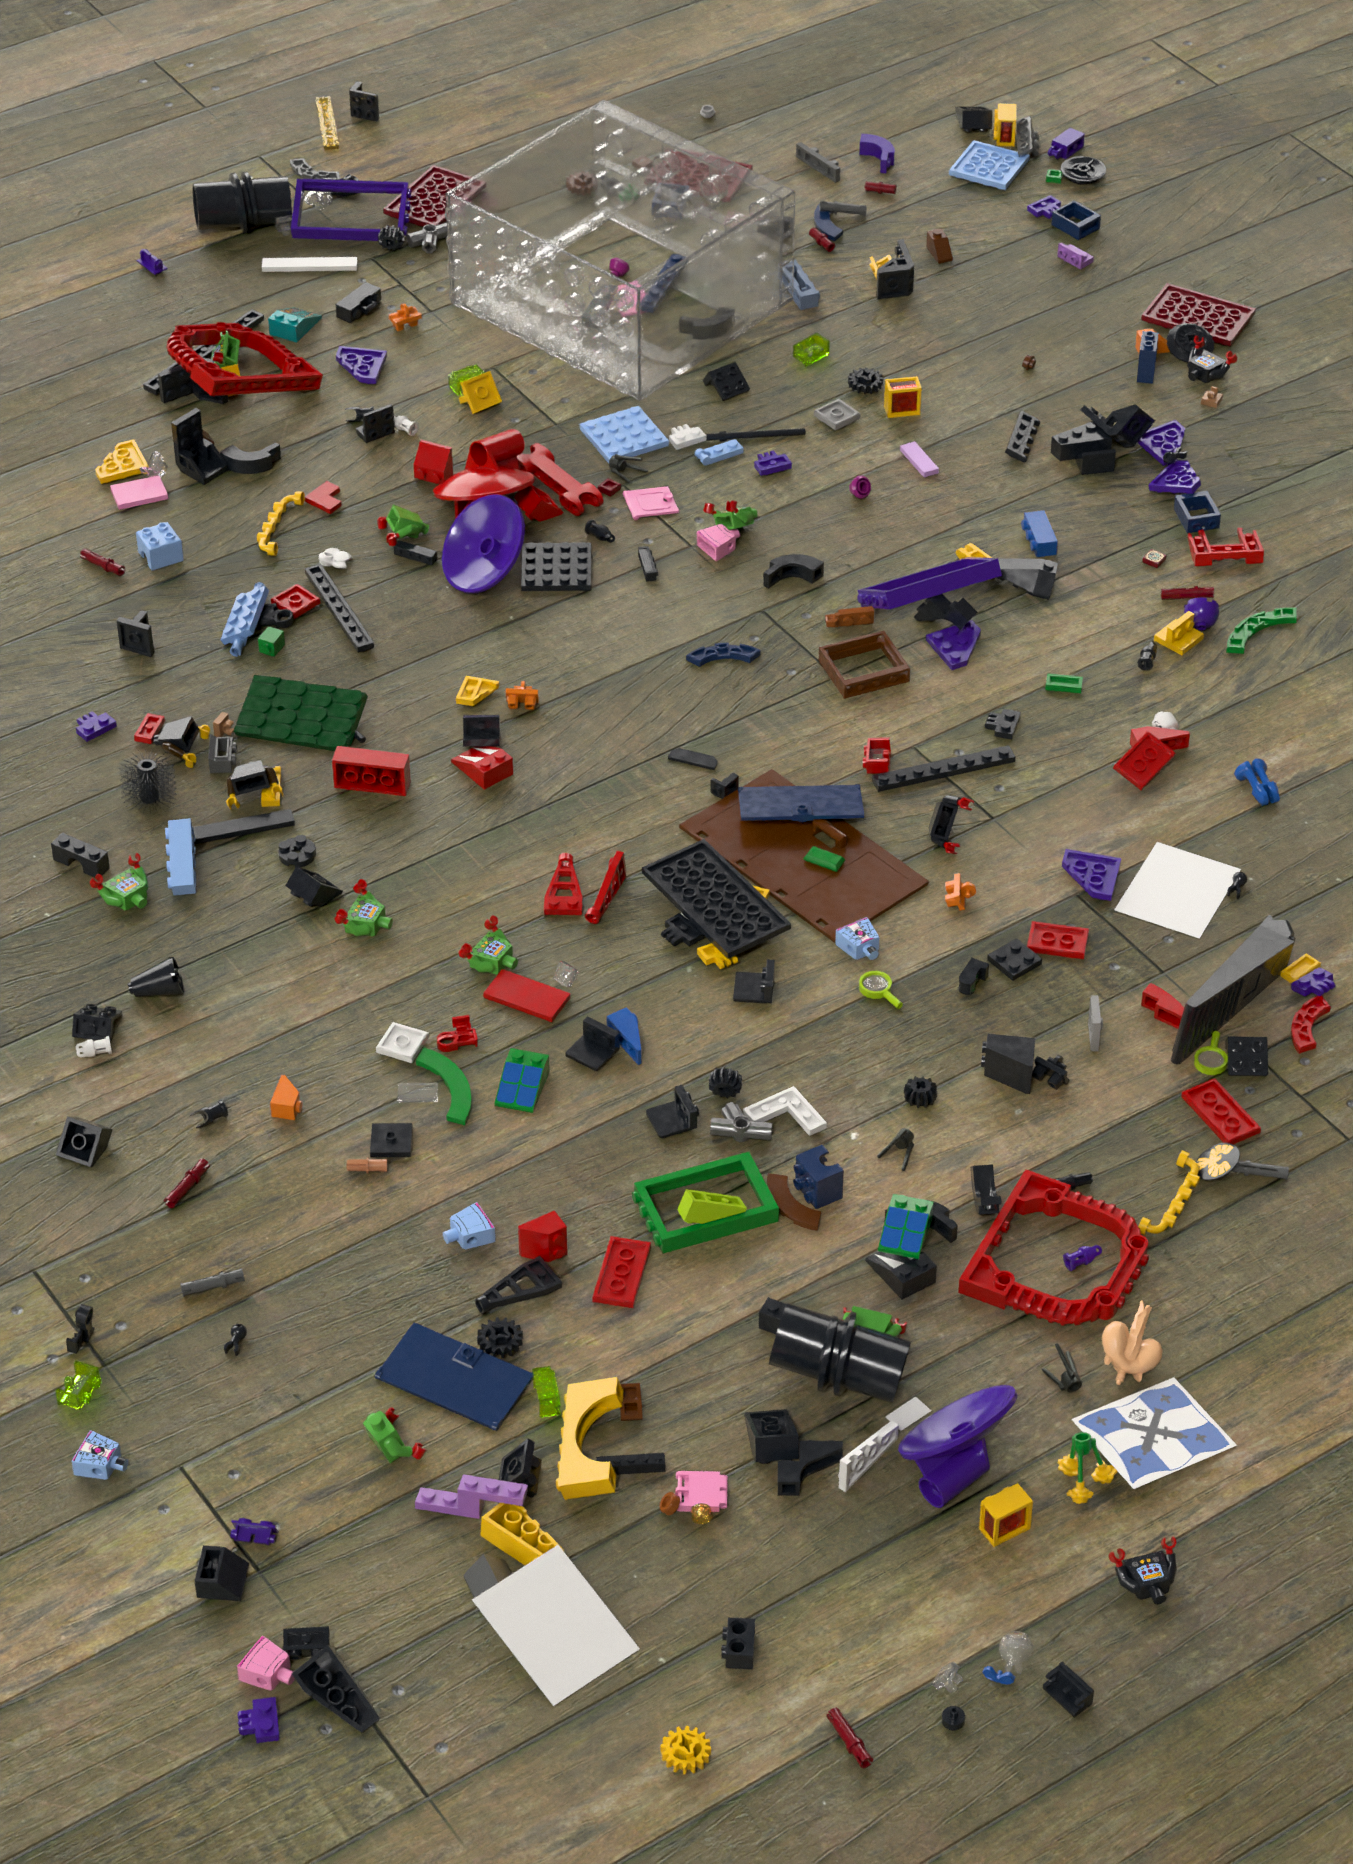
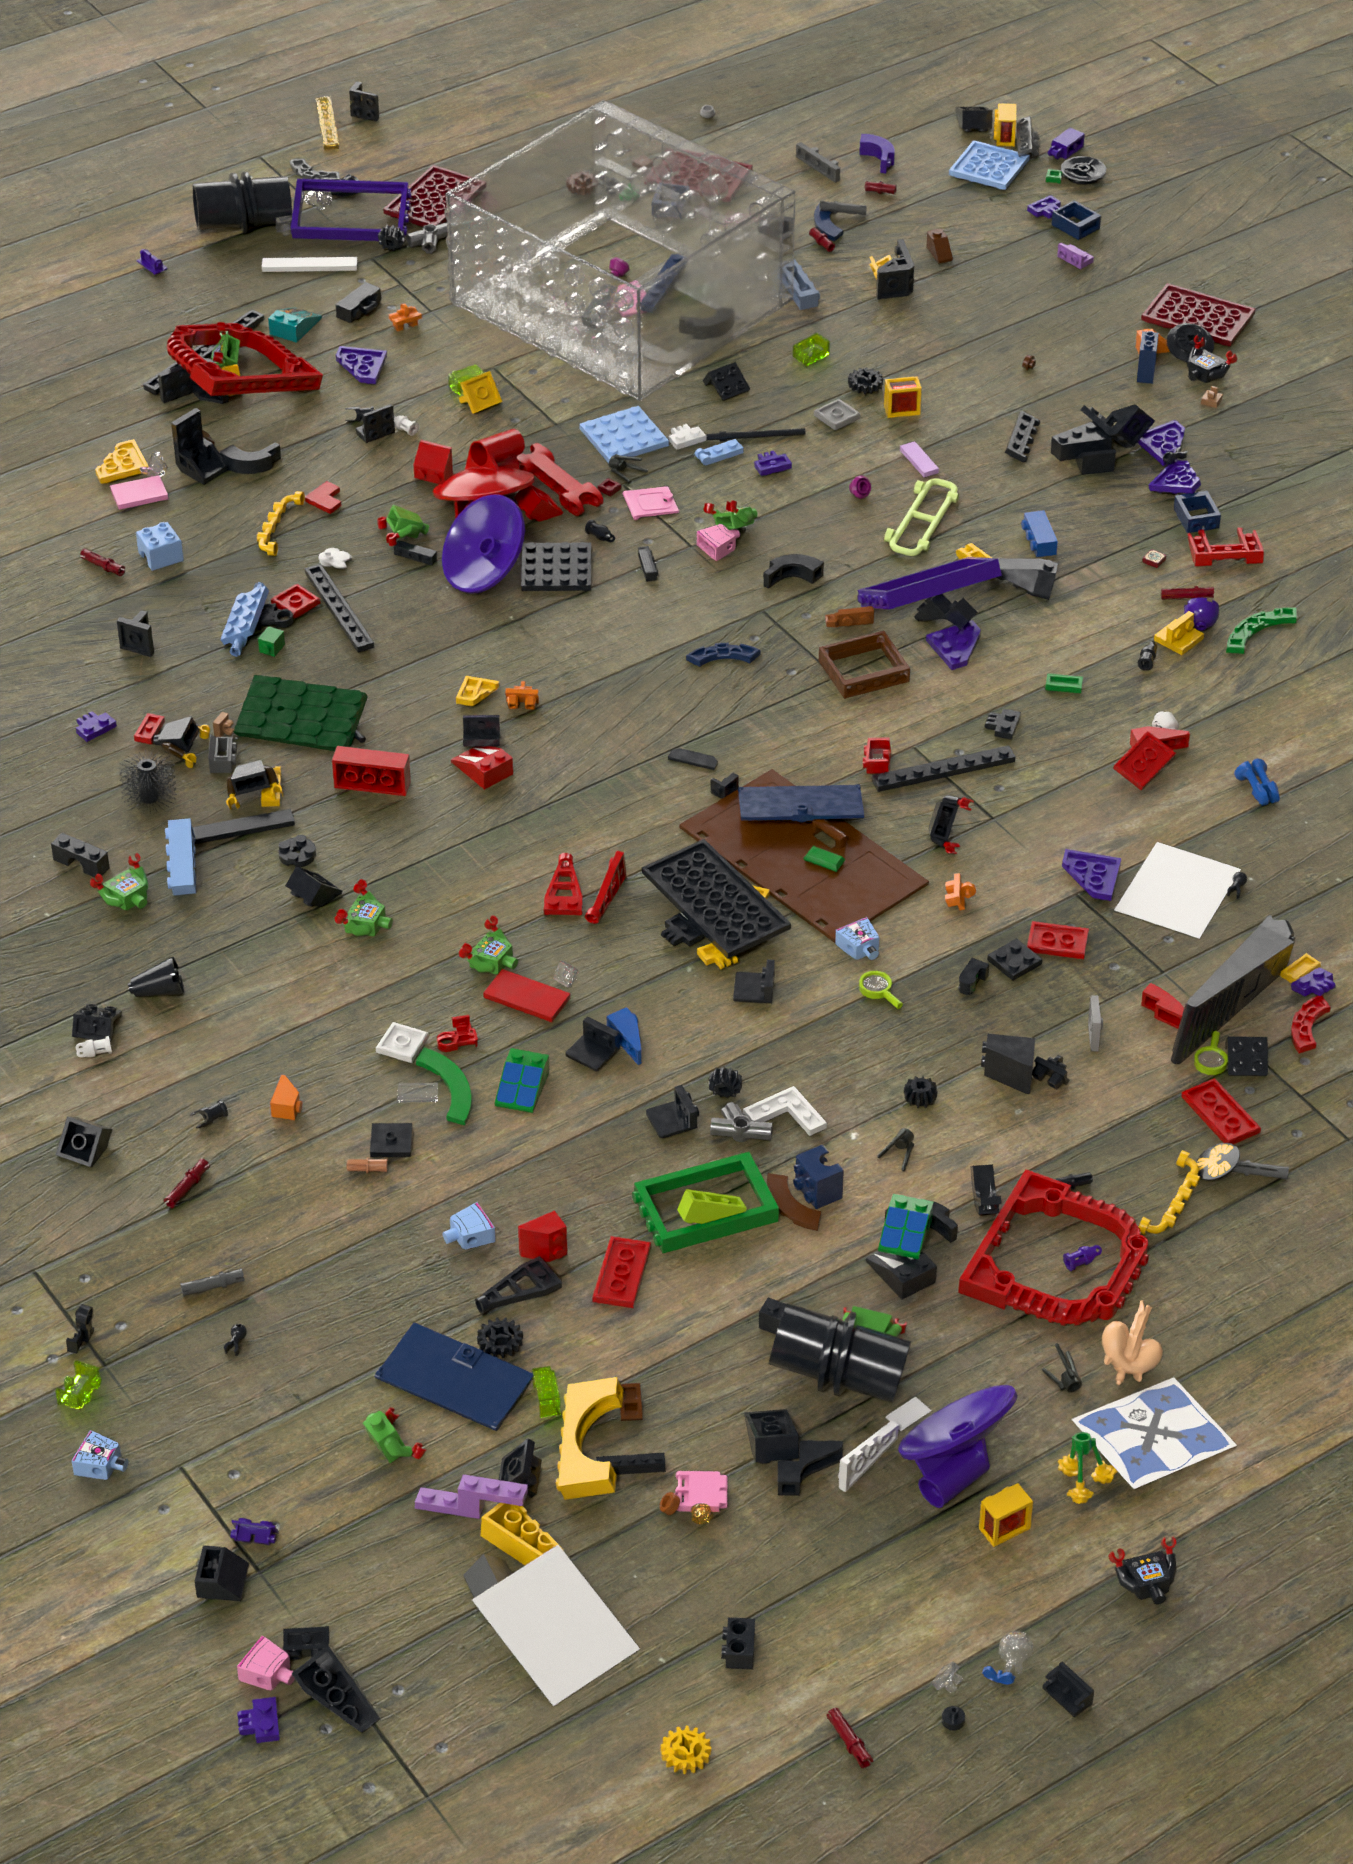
(922, 489): none -> yellowish green bar

